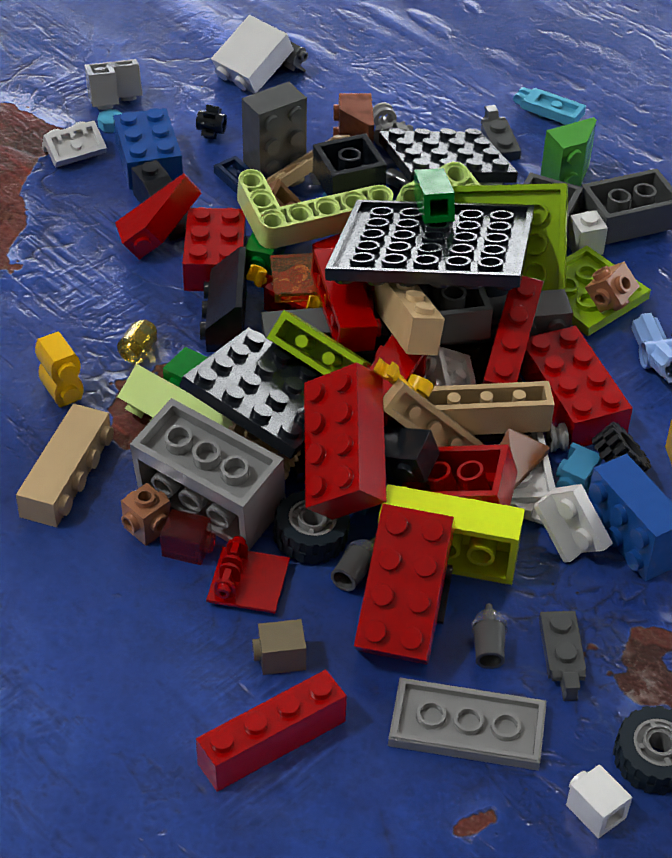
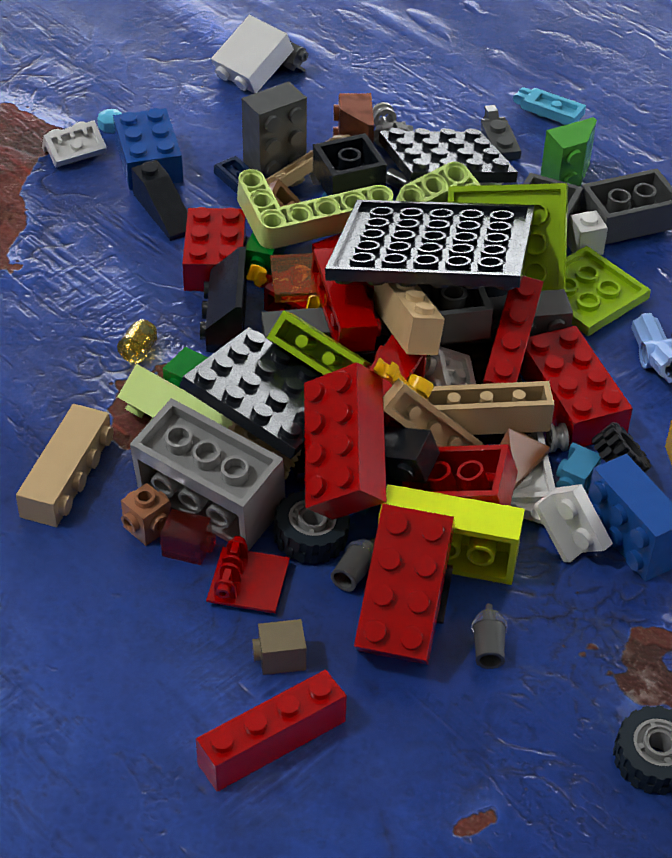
(59, 369): yellow brick -> none
(113, 81): light grey brick -> none
(157, 216): red slope -> none
(211, 122): black gear -> none
(434, 187): green brick -> none
(468, 723): light grey tile -> none
(563, 651): dark grey hinge -> none
(598, 800): white brick -> none
(612, 287): nougat brick -> none

